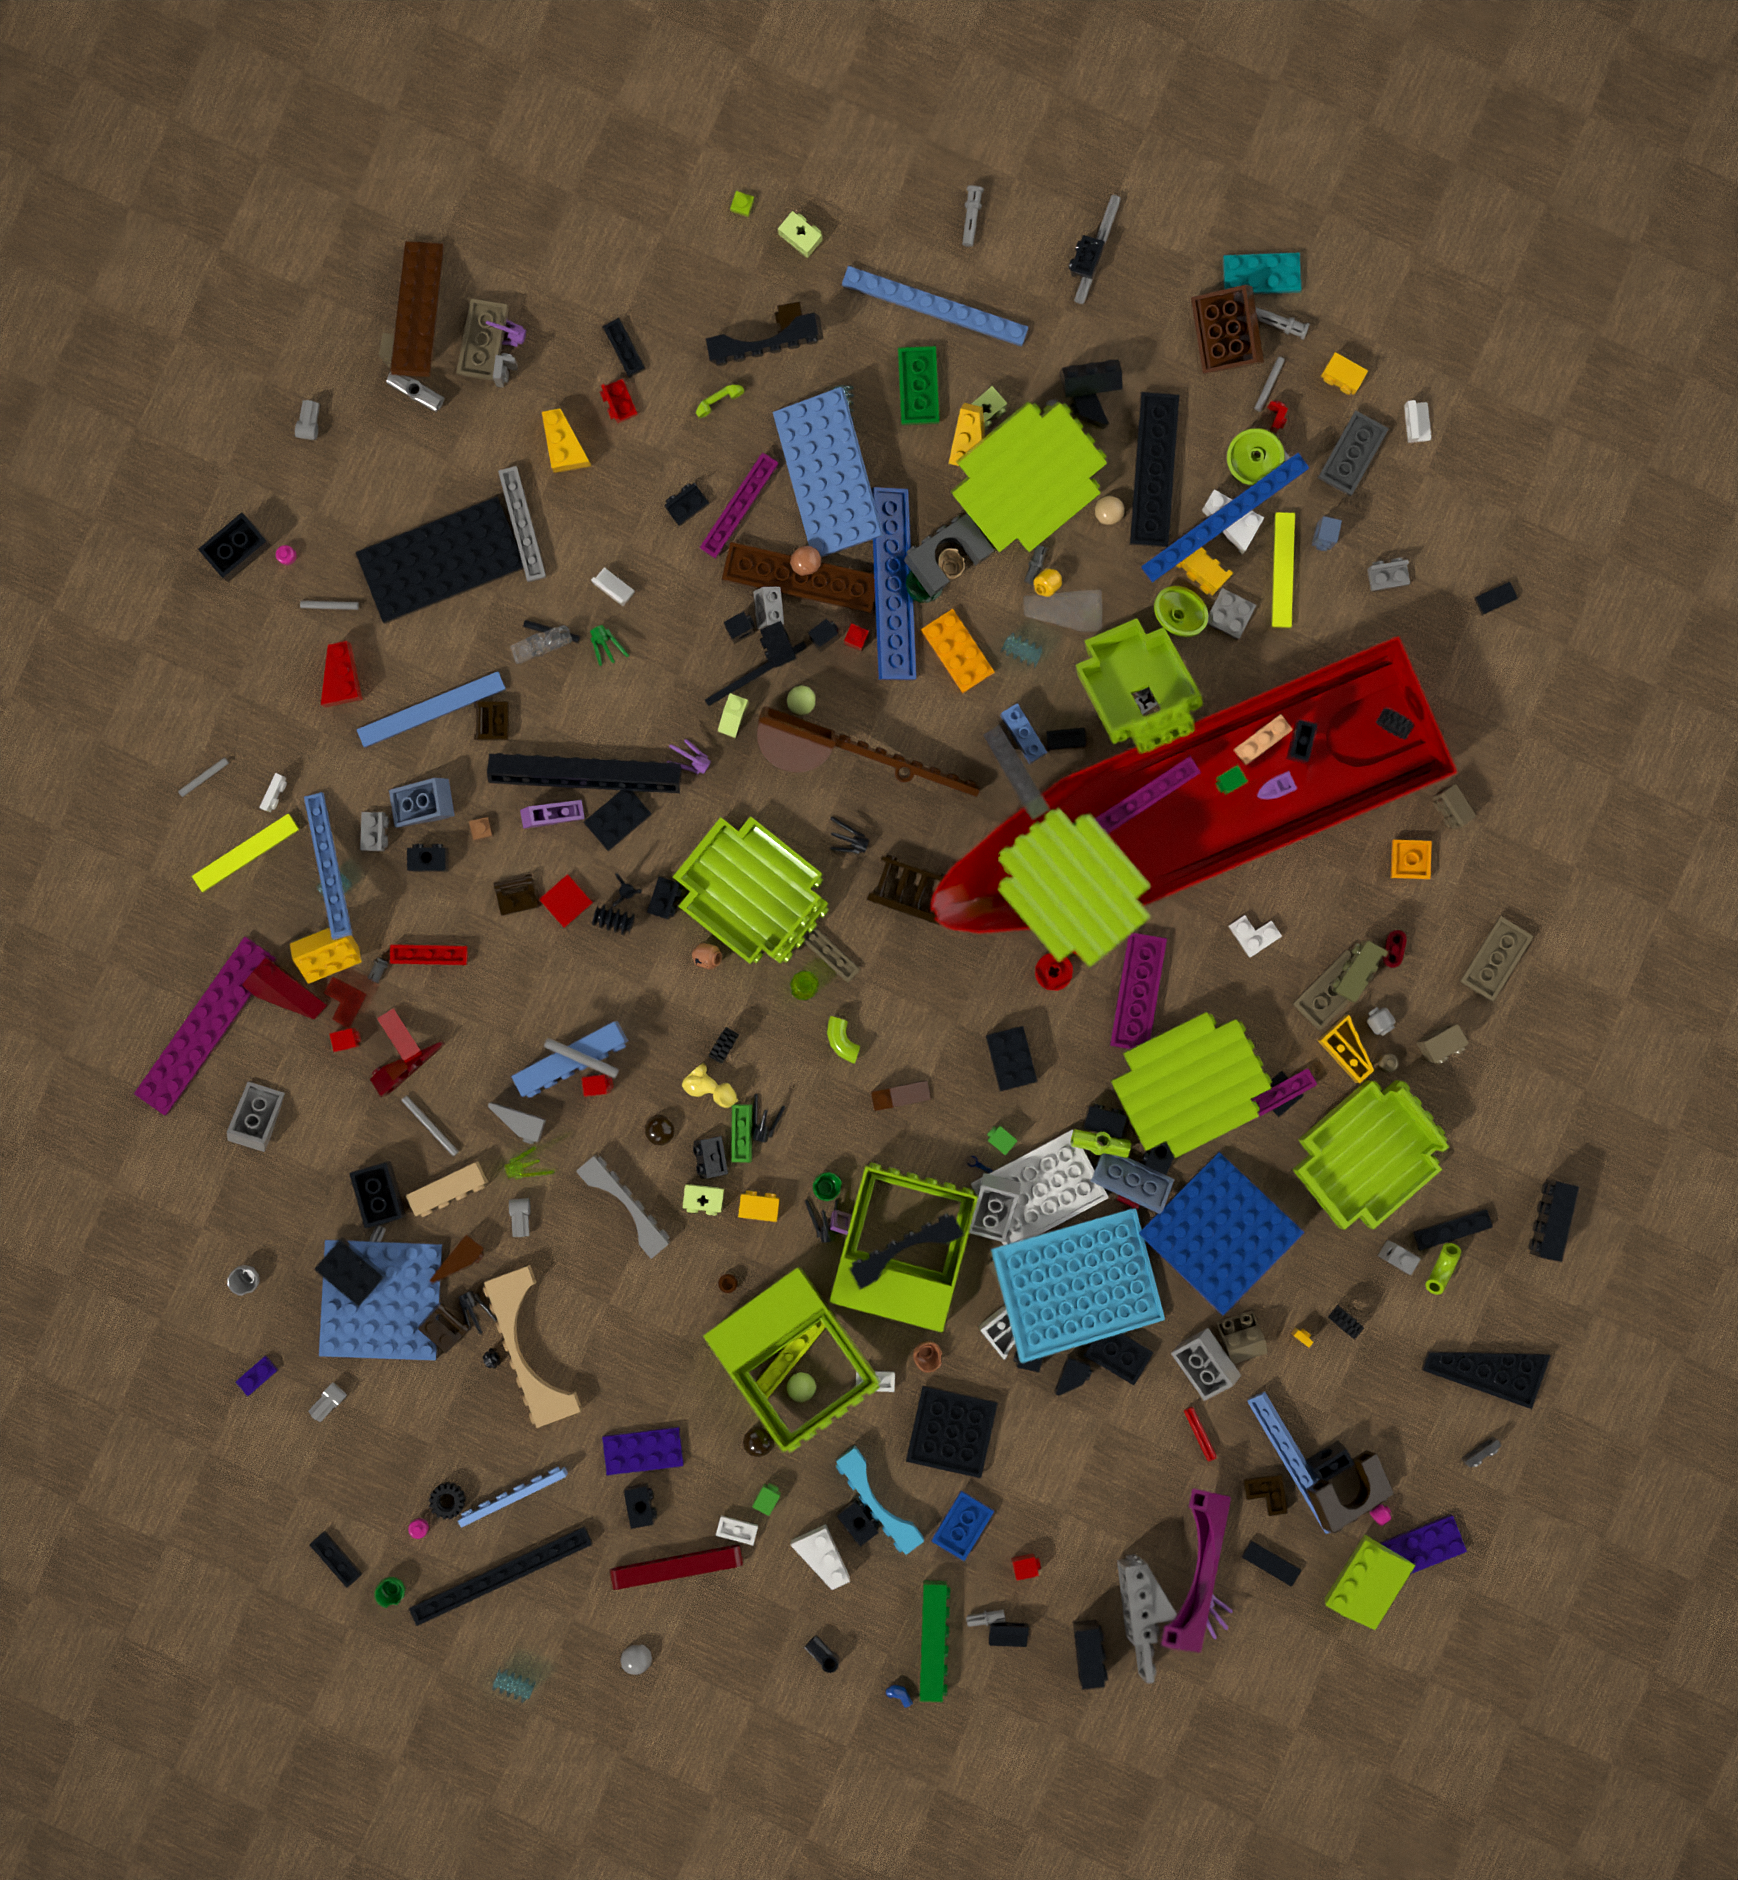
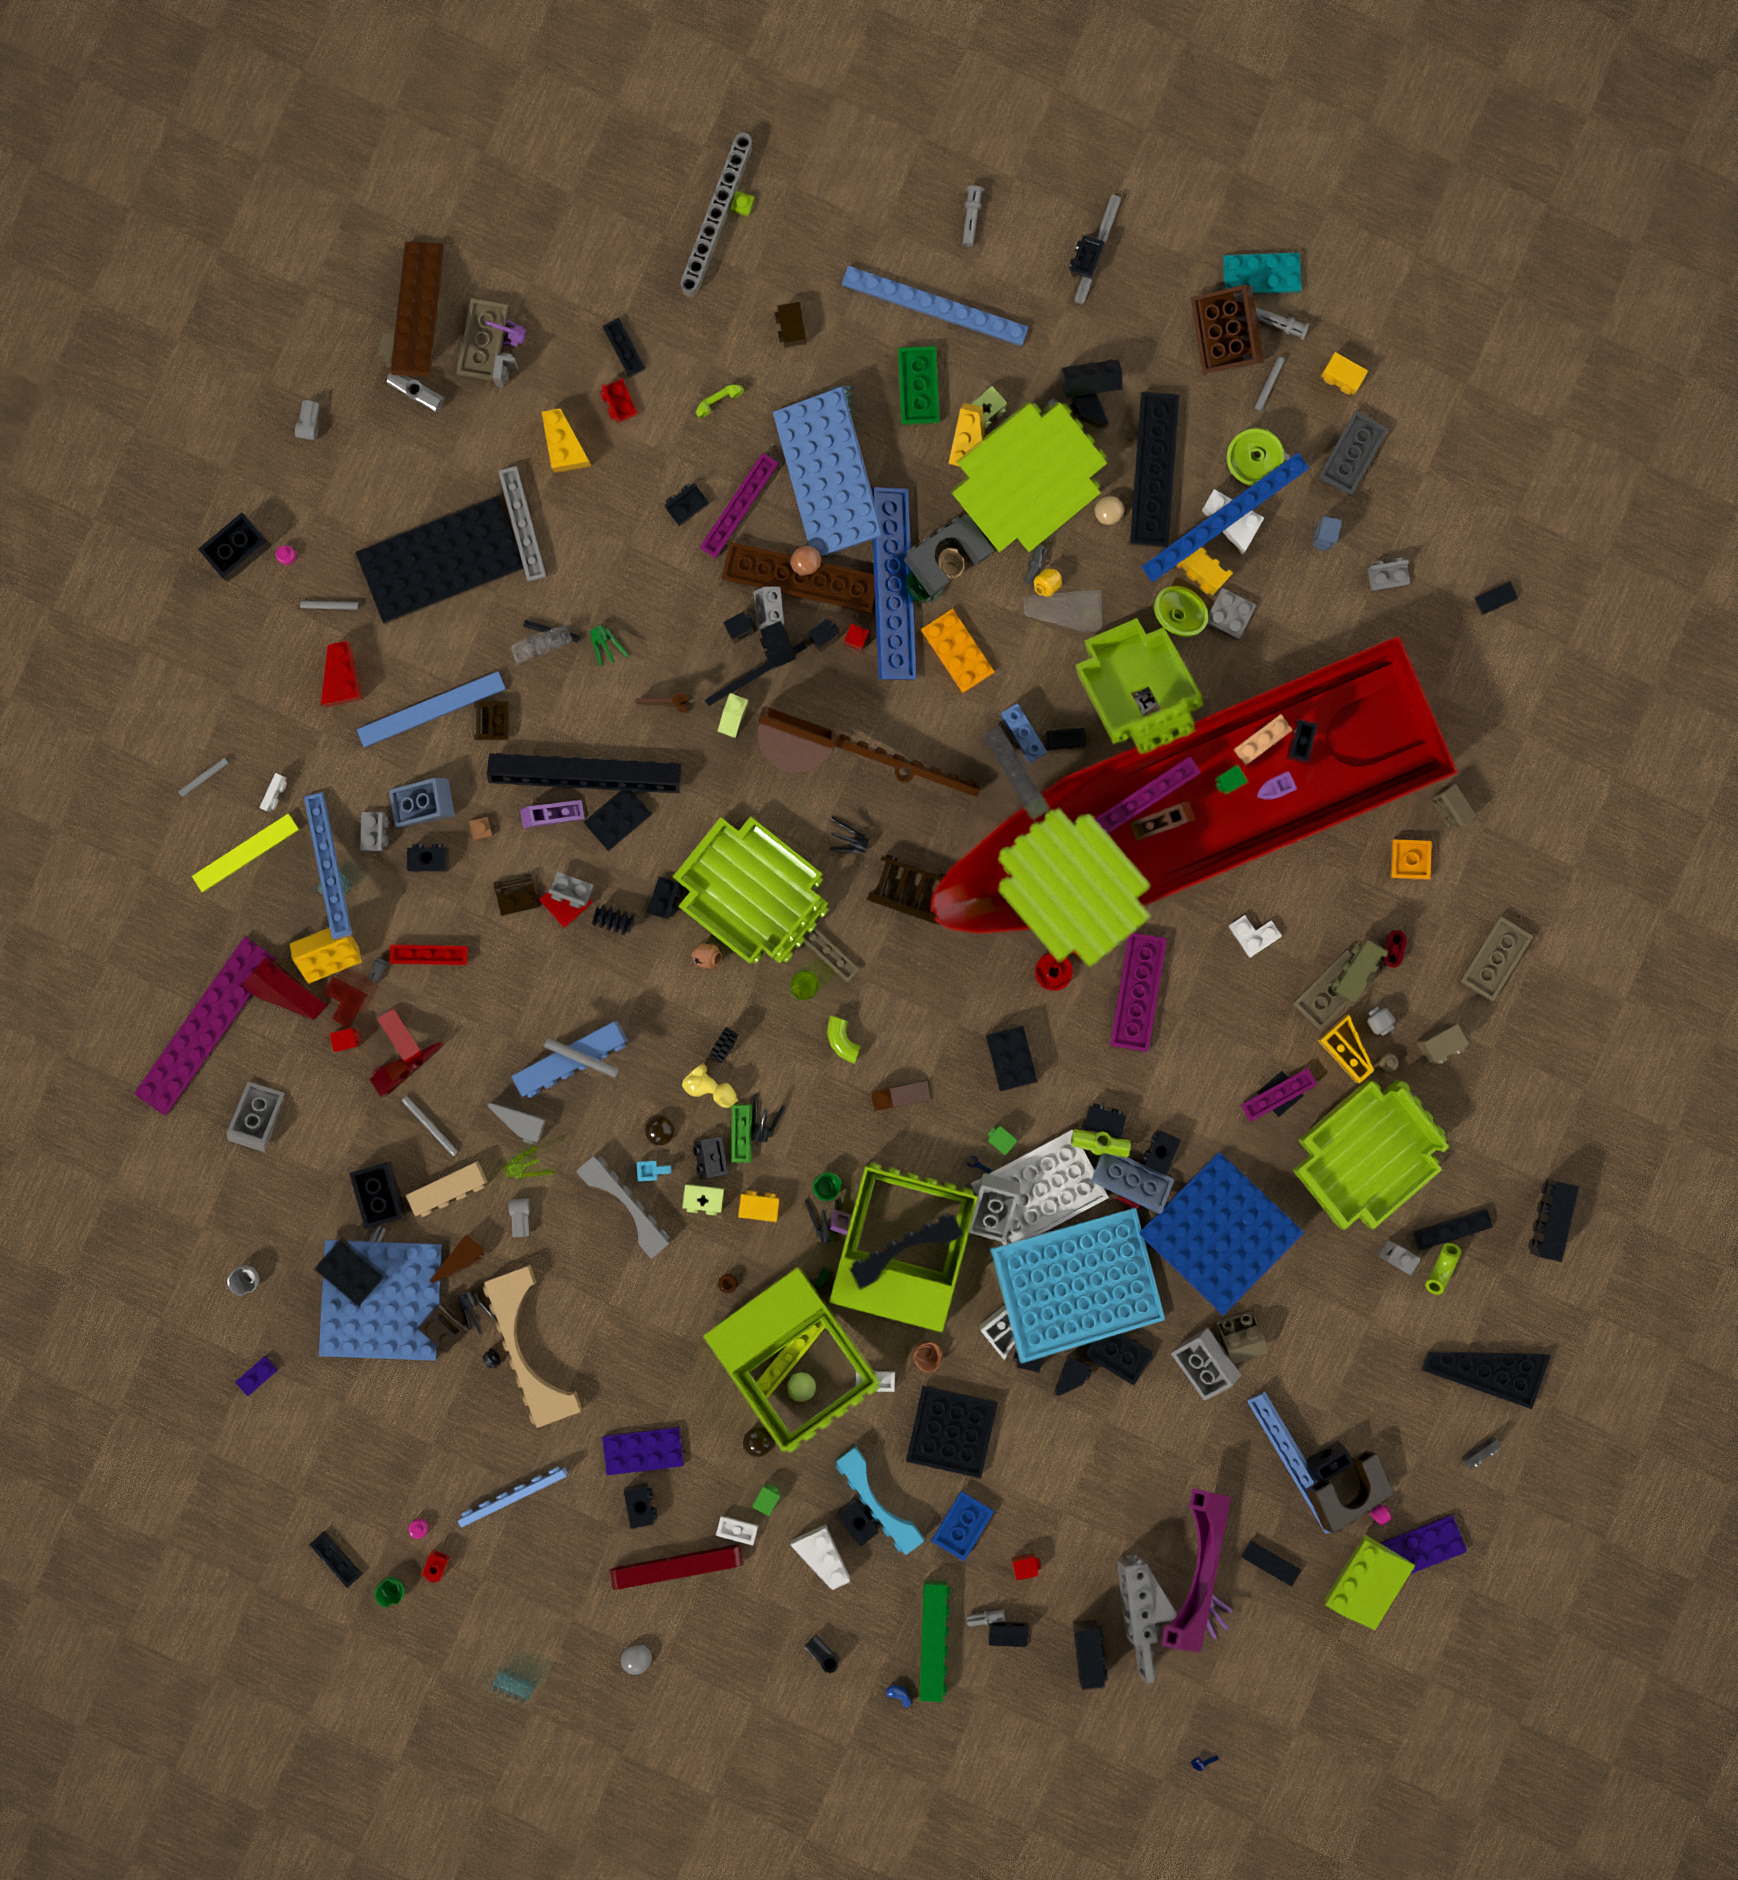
(330, 1398): light grey piece -> none
(435, 1566): none -> red brick
(450, 1489): black tyre -> none
(500, 1576): black plate -> none
(571, 889): none -> light grey bracket
(597, 1085): red brick -> none
(613, 586): white panel -> none
(626, 891): black plant -> none
(649, 1170): none -> medium azure plate
(672, 702): none -> reddish brown flag
(700, 763): medium lavender plant -> none
(716, 205): none -> light grey beam
(801, 700): yellowish green hair -> none
(802, 330): black arch -> none
(804, 243): yellowish green brick -> none
(822, 1277): none -> dark green tile
(1022, 649): clear light blue piece -> none
(1162, 821): none -> reddish brown slope
(1191, 1084): lime panel -> none
(1199, 1765): none -> clear blue hand
(1200, 1434): red axle -> none
(1269, 1487): dark brown plate -> none
(1279, 420): red bracket -> none
(1283, 570): neon yellow tile -> none
(1303, 1336): yellow plate -> none
(1345, 1322): black tyre -> none
(1395, 723): black tyre -> none
(1417, 421): white panel -> none

